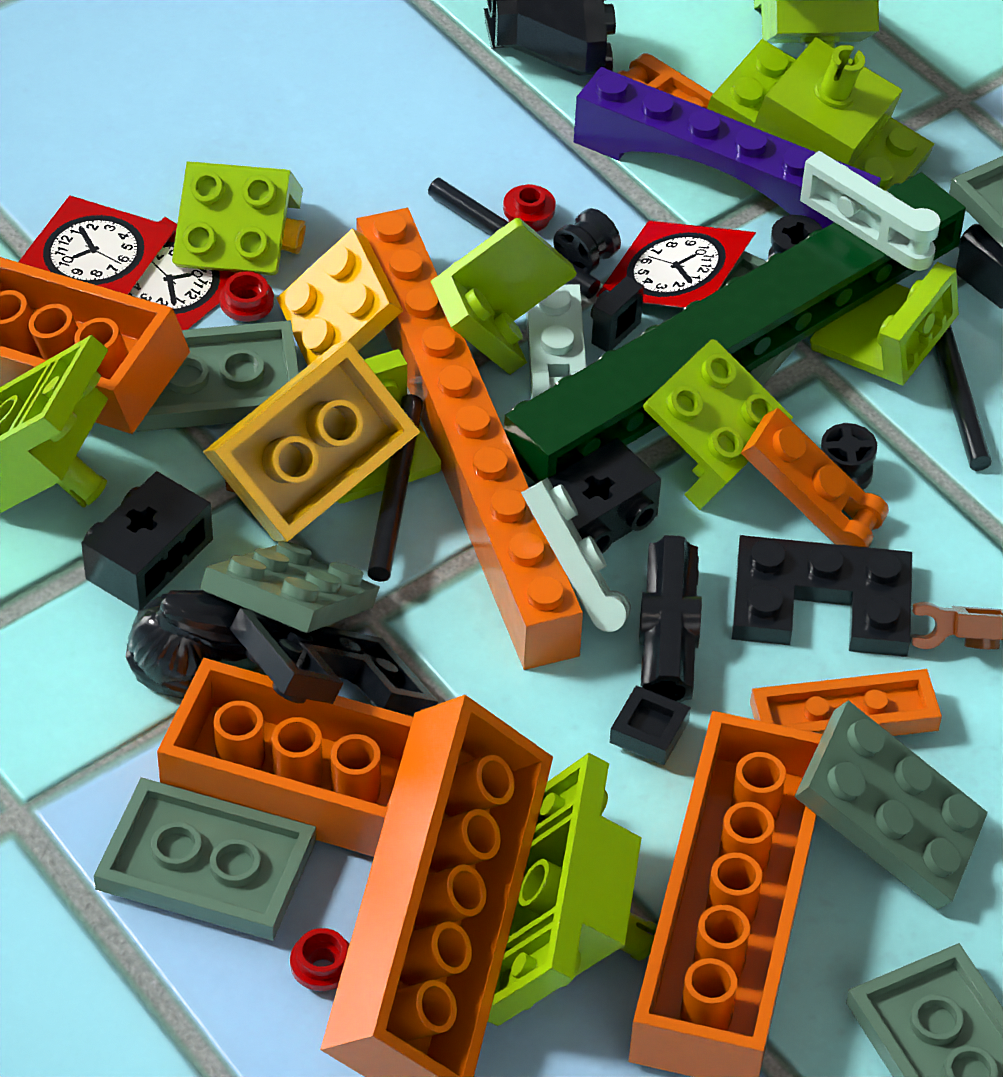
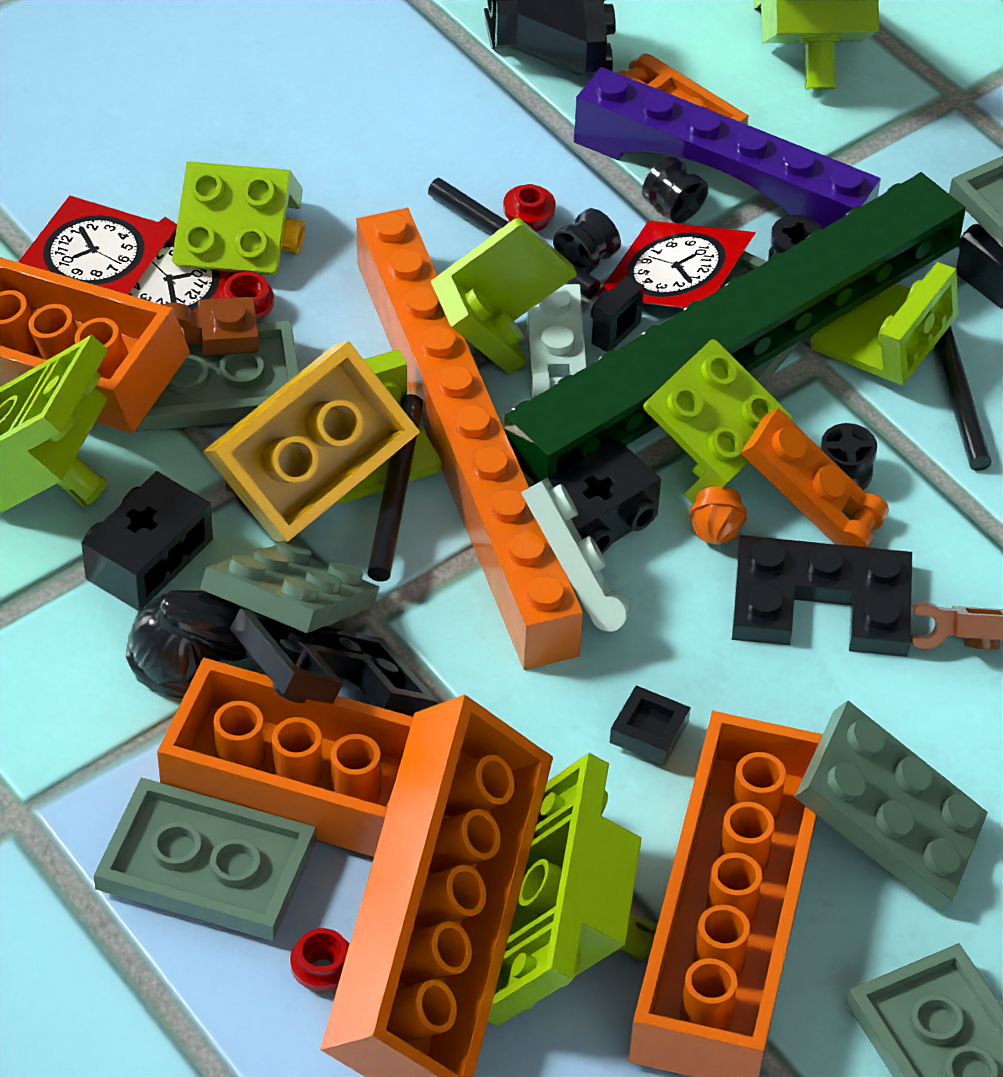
(220, 325): none -> dark orange plate
(340, 298): yellow plate -> none
(670, 618): black piece -> none
(675, 190): none -> black wheel
(717, 515): none -> orange plate
(824, 106): lime brick -> none
(870, 212): light aqua plate -> none
(896, 701): orange plate -> none

